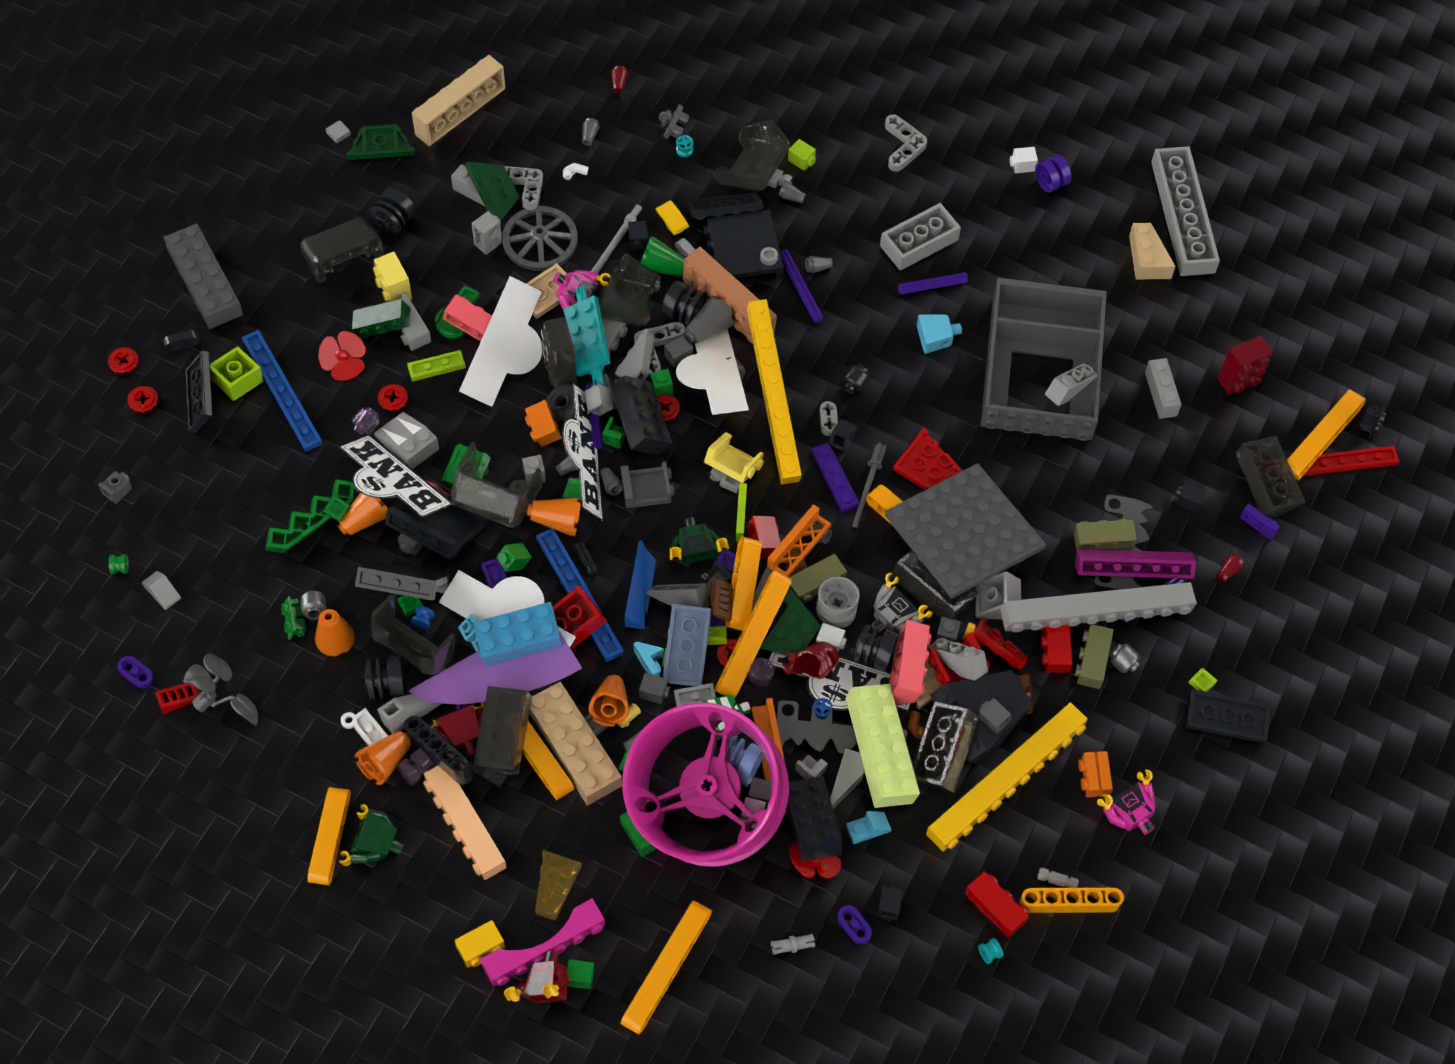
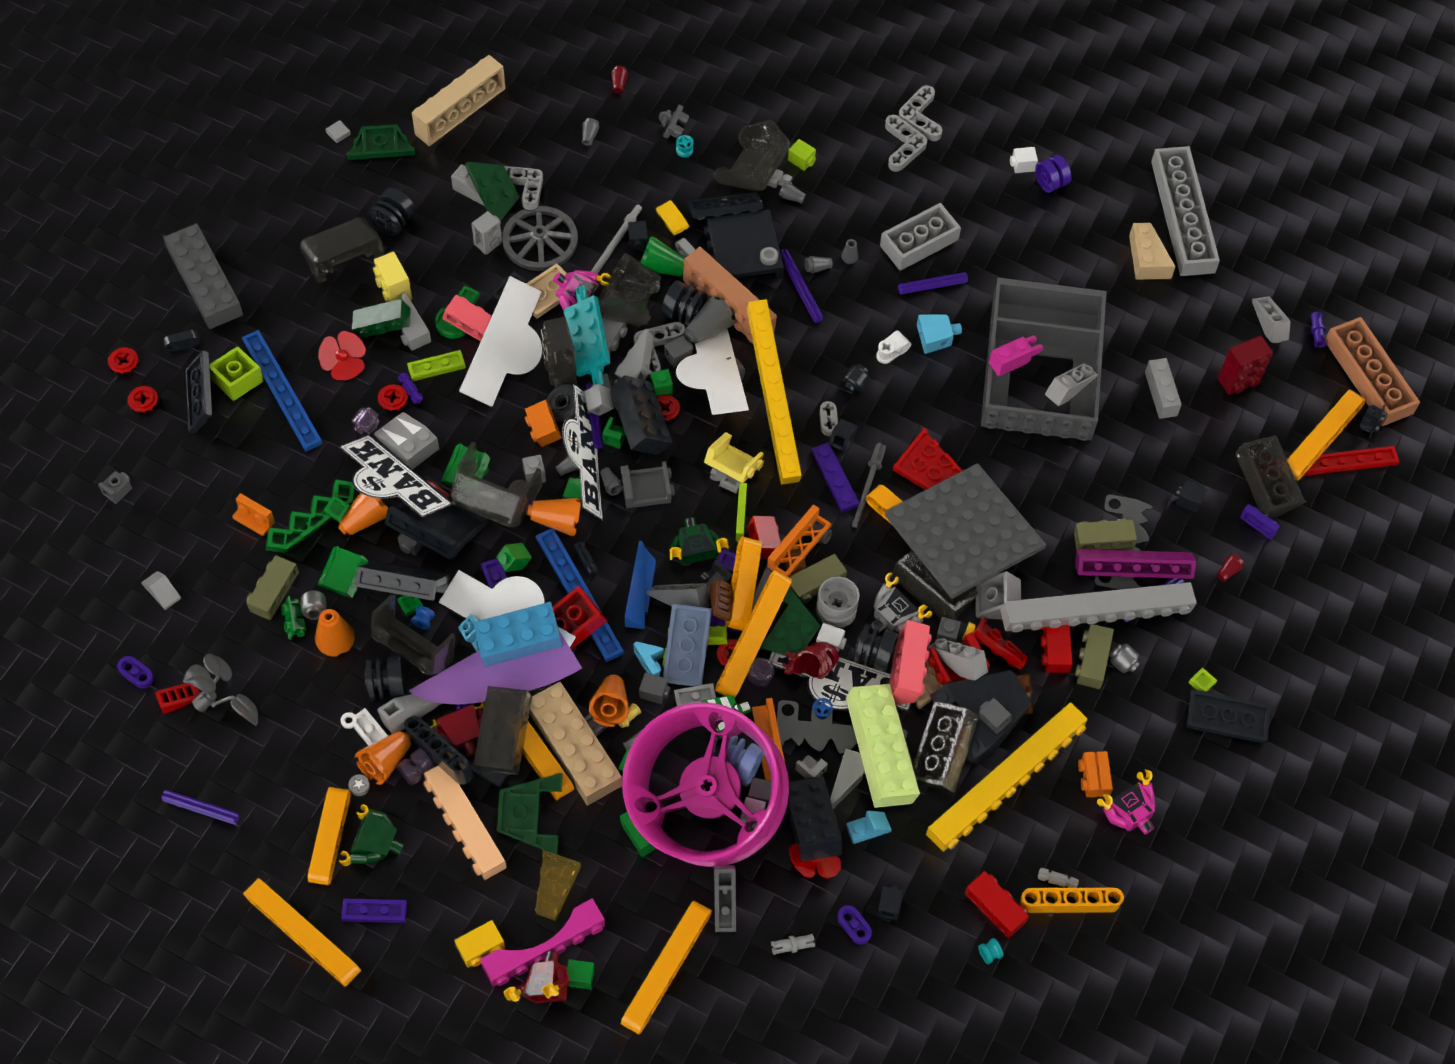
(118, 564): green wheel -> none
(200, 807): none -> dark purple axle
(253, 515): none -> orange bracket
(272, 587): none -> olive brick
(302, 932): none -> light orange beam
(341, 572): none -> green slope
(359, 785): none -> light grey tile
(374, 910): none -> dark purple plate
(410, 388): none -> dark purple axle
(520, 812): none -> dark green wing
(574, 168): white arm -> none
(725, 898): none -> dark grey slope
(850, 252): none -> dark grey cone
(892, 347): none -> white piece
(913, 726): dark orange arm -> none
(915, 113): none -> light grey beam
(1014, 355): none -> dark pink hinge
(1272, 319): none -> light grey slope
(1318, 329): none -> dark purple pin
(1371, 370): none -> nougat brick

